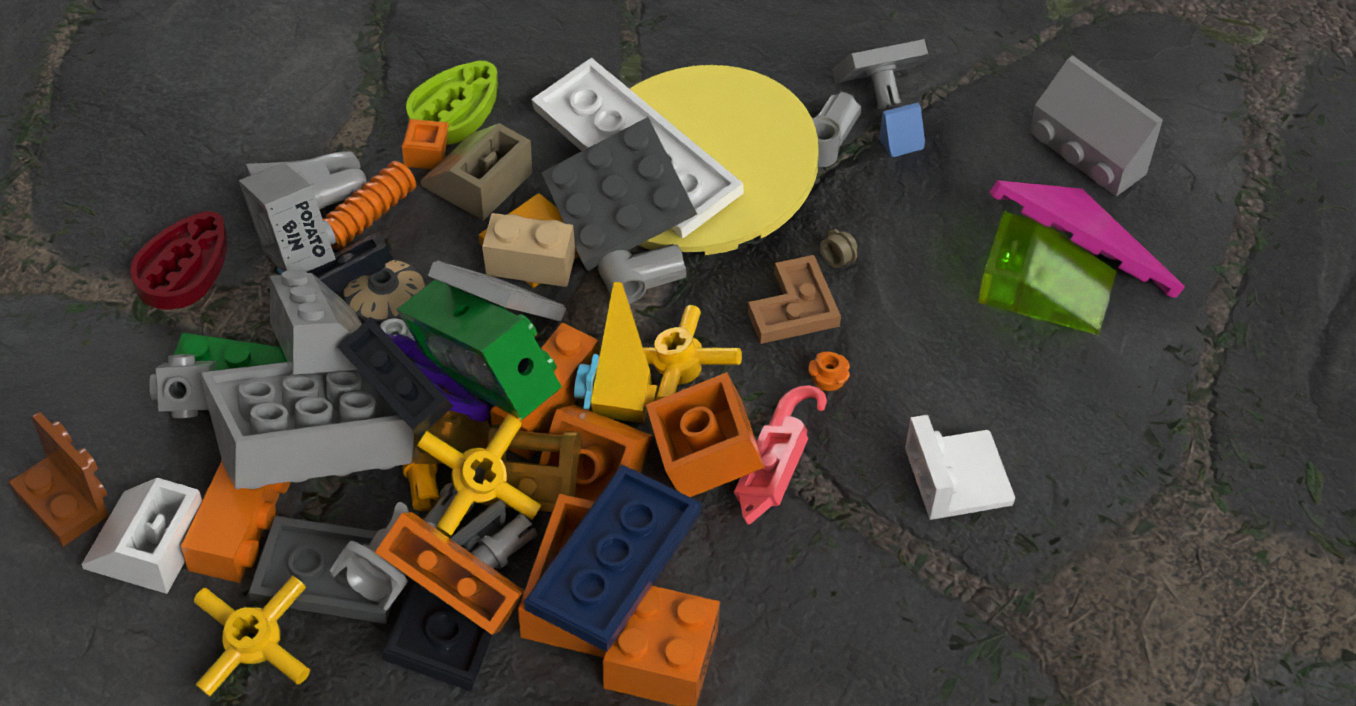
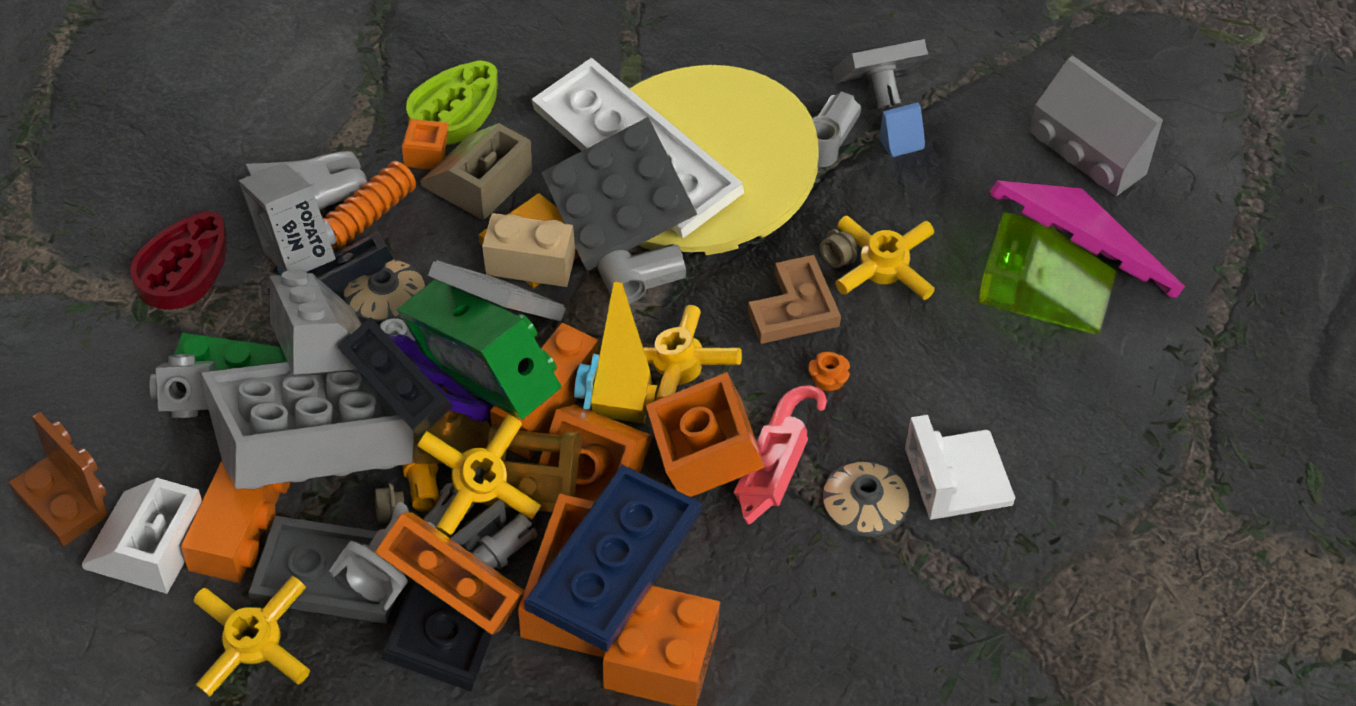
(385, 503): none -> dark tan plate
(865, 512): none -> tan dish
(885, 258): none -> yellow bar

